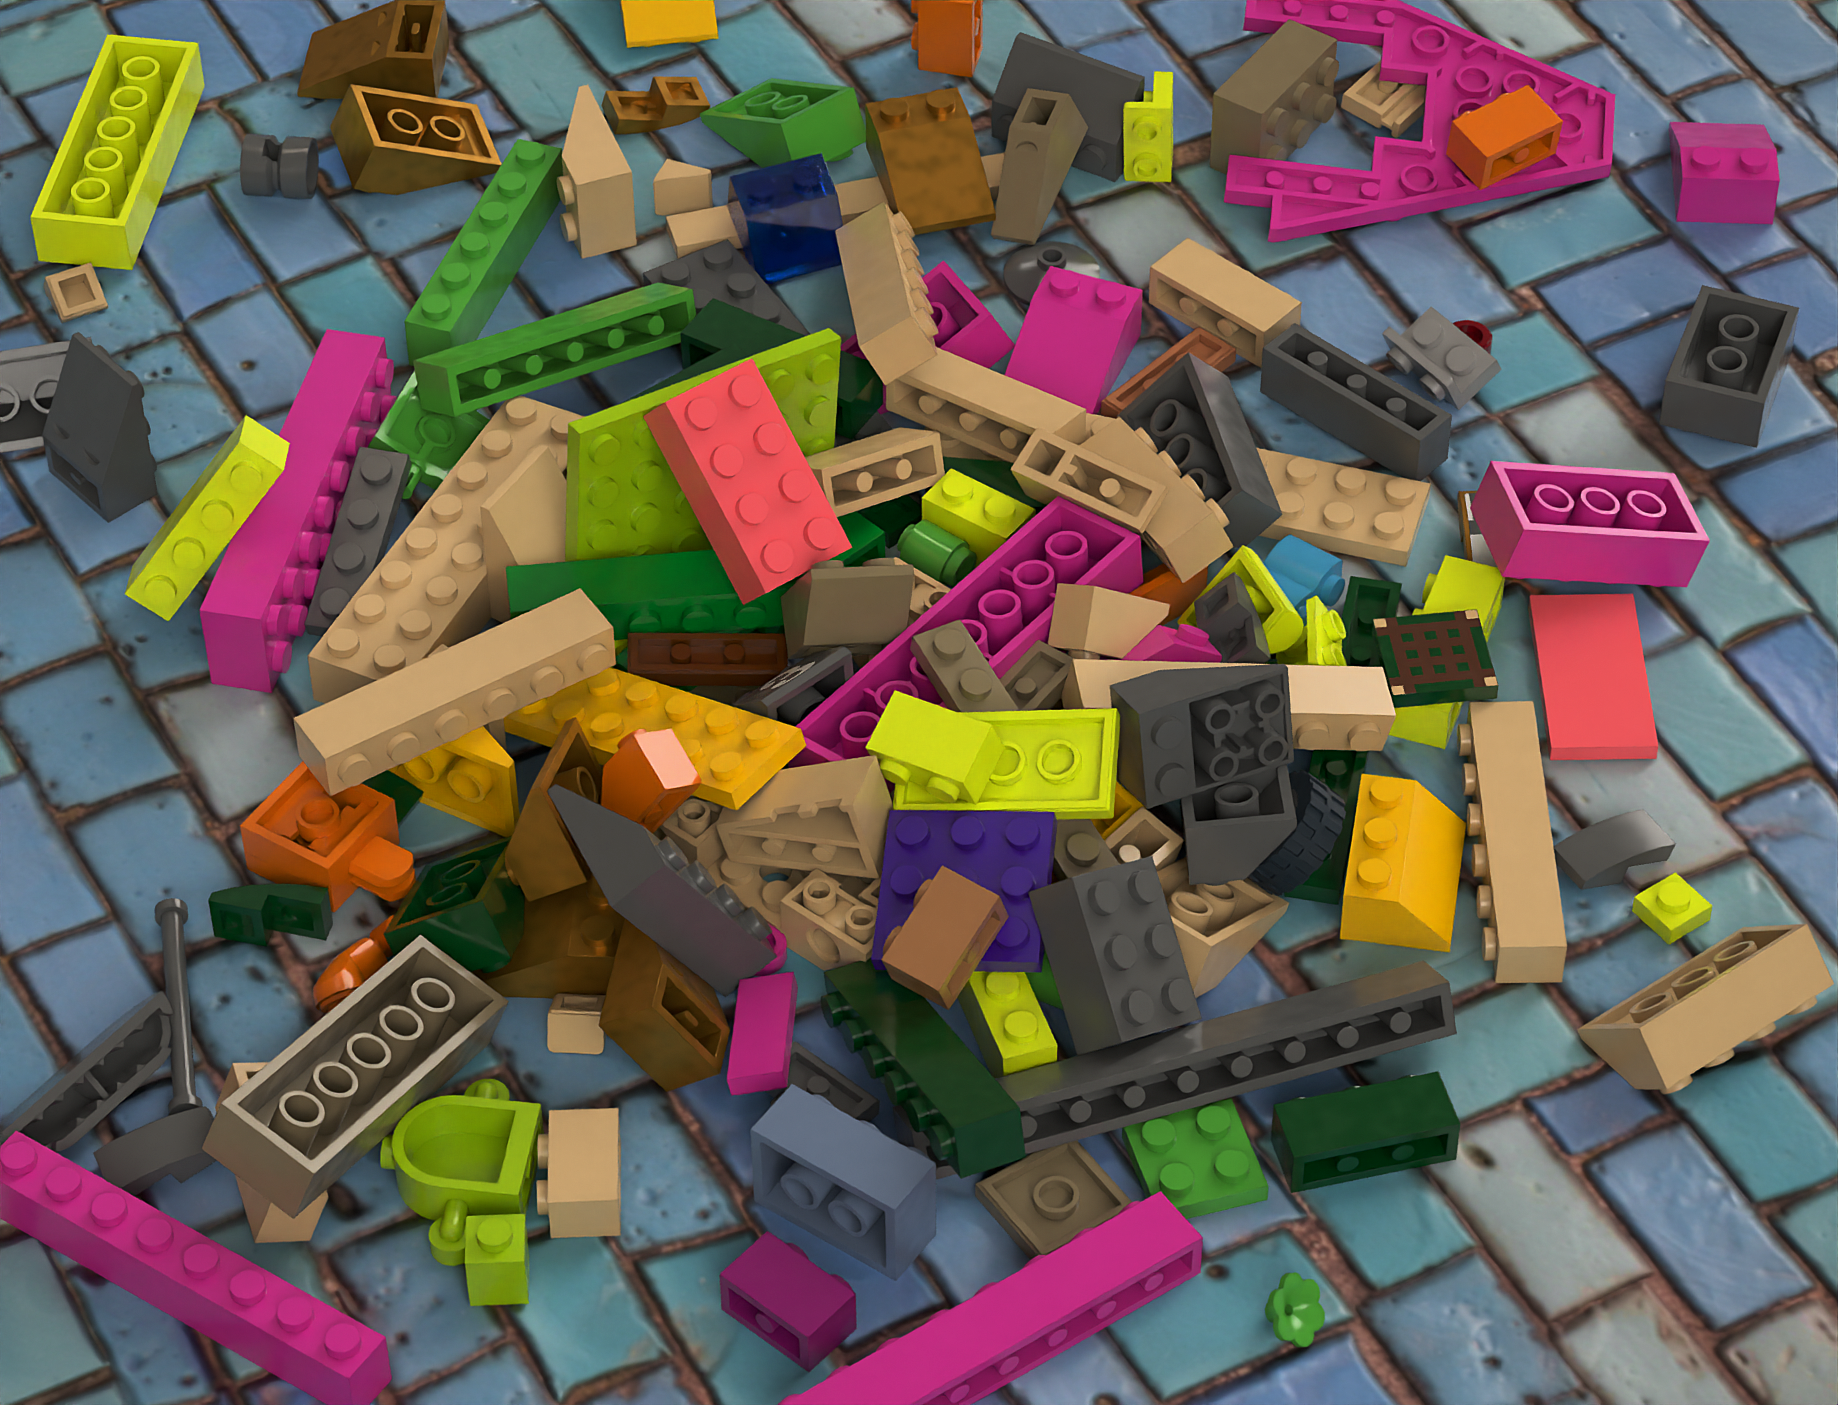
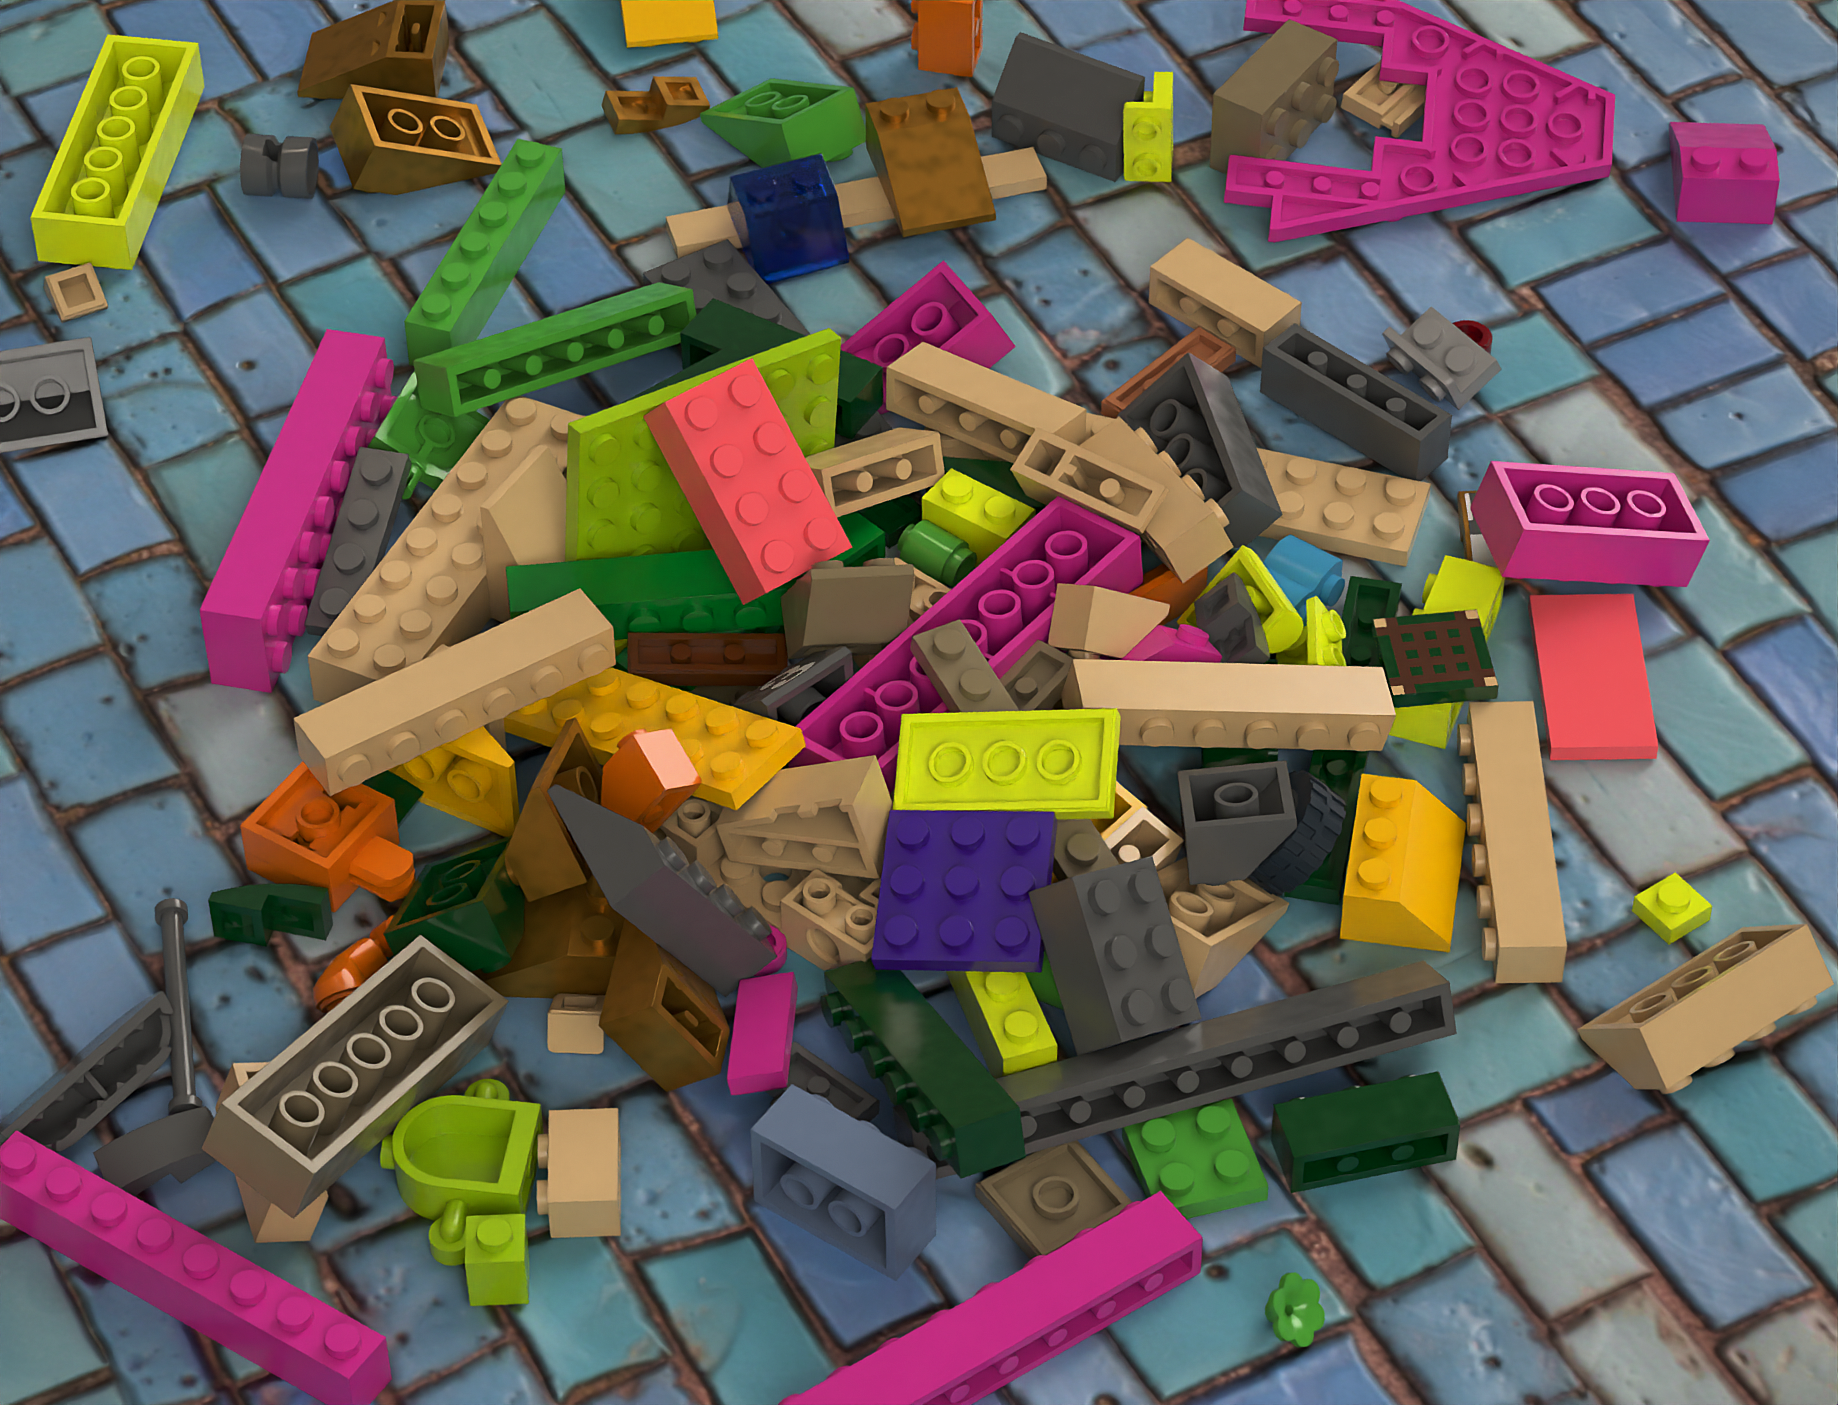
(99, 432): dark grey slope -> none
(207, 518): neon yellow brick -> none
(595, 183): tan slope -> none
(682, 188): tan slope -> none
(788, 1300): magenta brick -> none
(887, 292): tan brick -> none
(935, 748): neon yellow brick -> none
(944, 936): medium nougat brick -> none
(1030, 264): dark grey dish -> none
(1035, 163): dark tan slope -> none
(1076, 337): dark pink slope -> none
(1201, 728): dark grey slope -> none
(1503, 136): orange brick -> none
(1608, 848): dark grey slope -> none
(1729, 366): dark grey brick -> none

